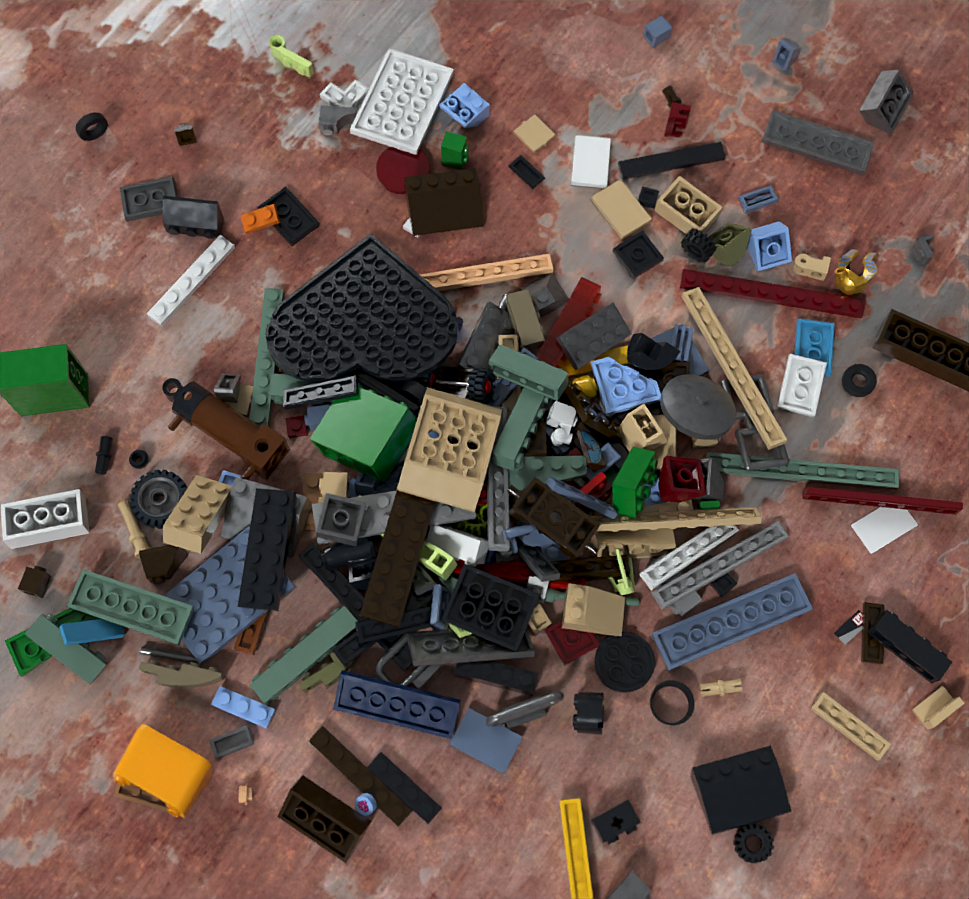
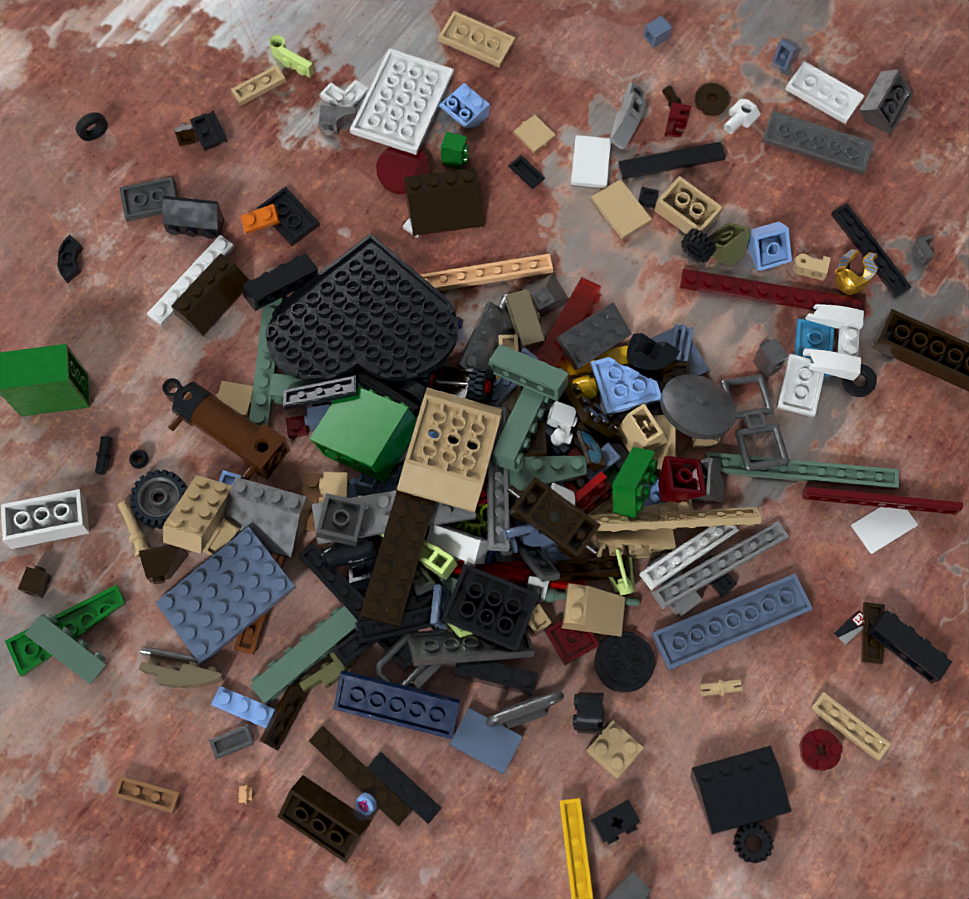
(68, 257): none -> black tile
(90, 631): dark azure tile -> none
(131, 607): sand green plate -> none
(163, 770): light orange windscreen -> none
(208, 130): none -> black plate
(210, 295): none -> dark brown slope
(223, 534): none -> tan tile
(228, 387): flat silver slope -> none
(258, 85): none -> tan plate
(267, 549): black plate -> none
(279, 282): none -> black brick
(283, 717): none -> dark brown plate
(476, 39): none -> tan plate
(581, 497): sand blue tile -> none
(614, 749): none -> tan plate
(629, 116): none -> light grey slope
(638, 254): black plate -> none
(691, 703): black tyre -> none
(708, 505): green tile -> none
(712, 90): none -> dark brown tile
(734, 368): tan plate -> none
(739, 116): none -> white piece
(745, 204): sand blue tile -> none
(770, 357): none -> flat silver brick
(824, 92): none -> white plate
(831, 747): none -> dark red plate
(845, 361): none -> white wedge
(866, 243): none -> black tile
(936, 708): tan panel -> none

